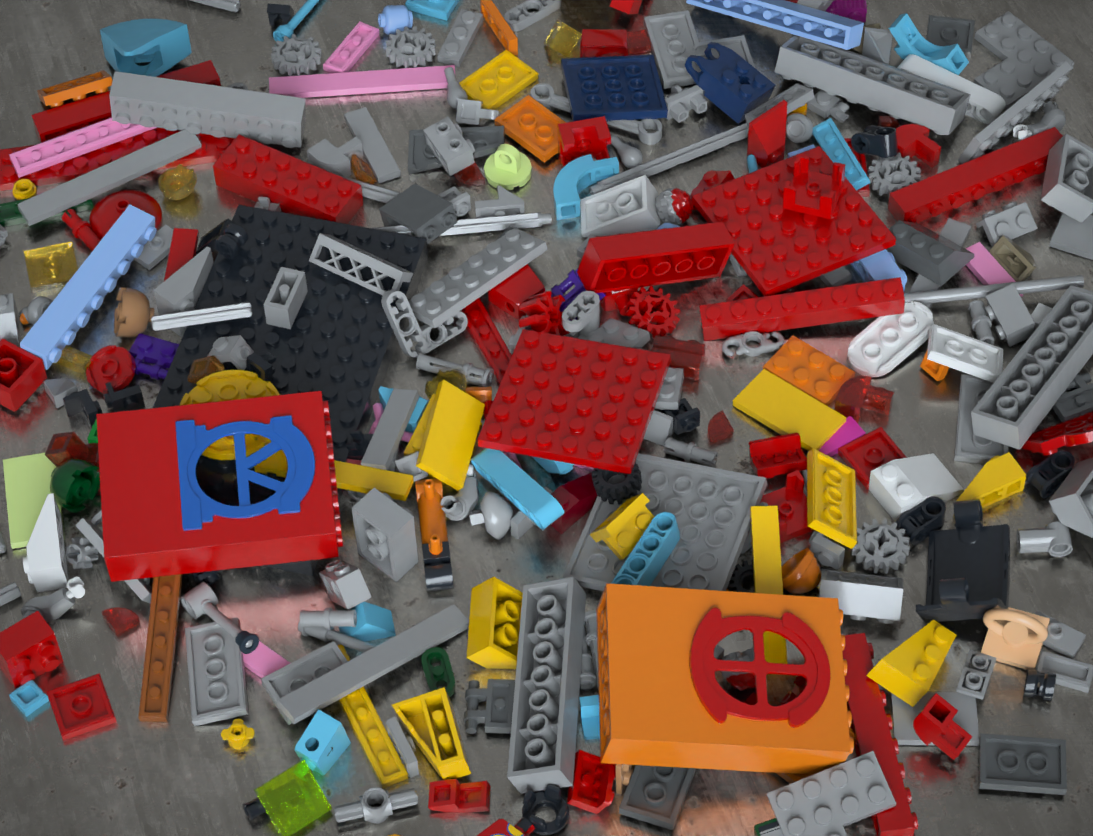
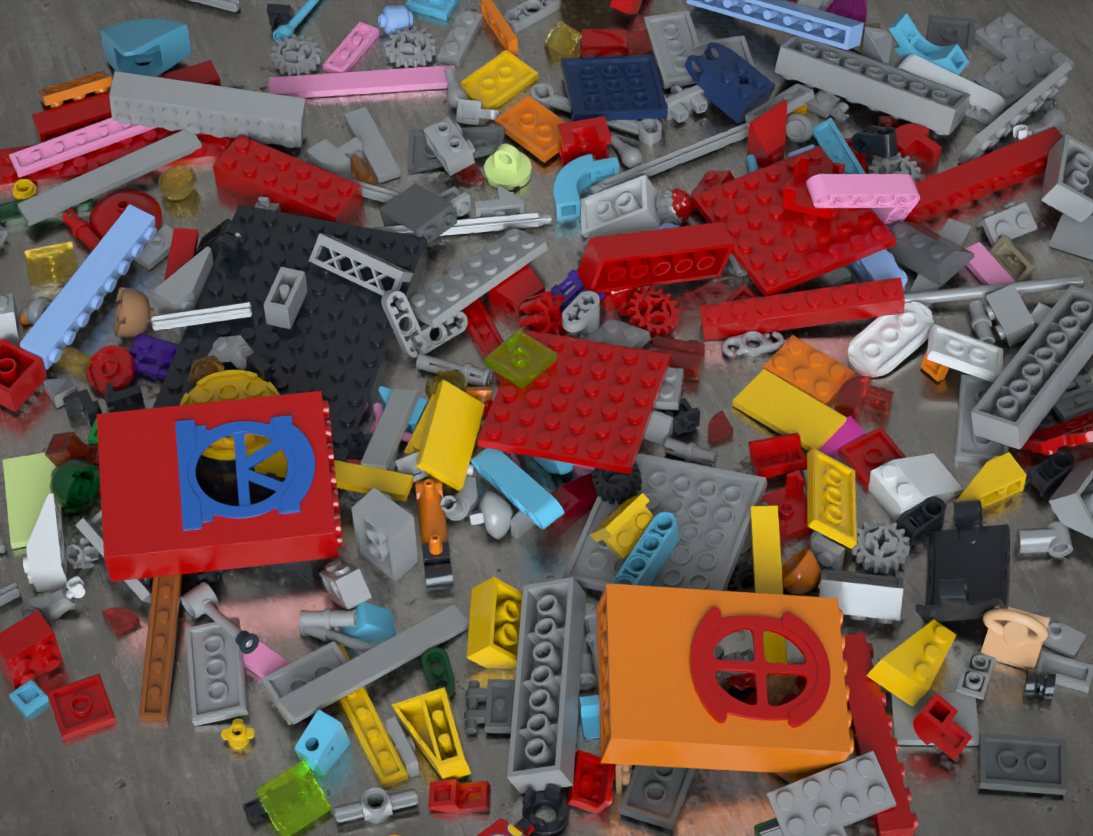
(520, 359): none -> clear neon green tile
(886, 194): none -> bright pink beam

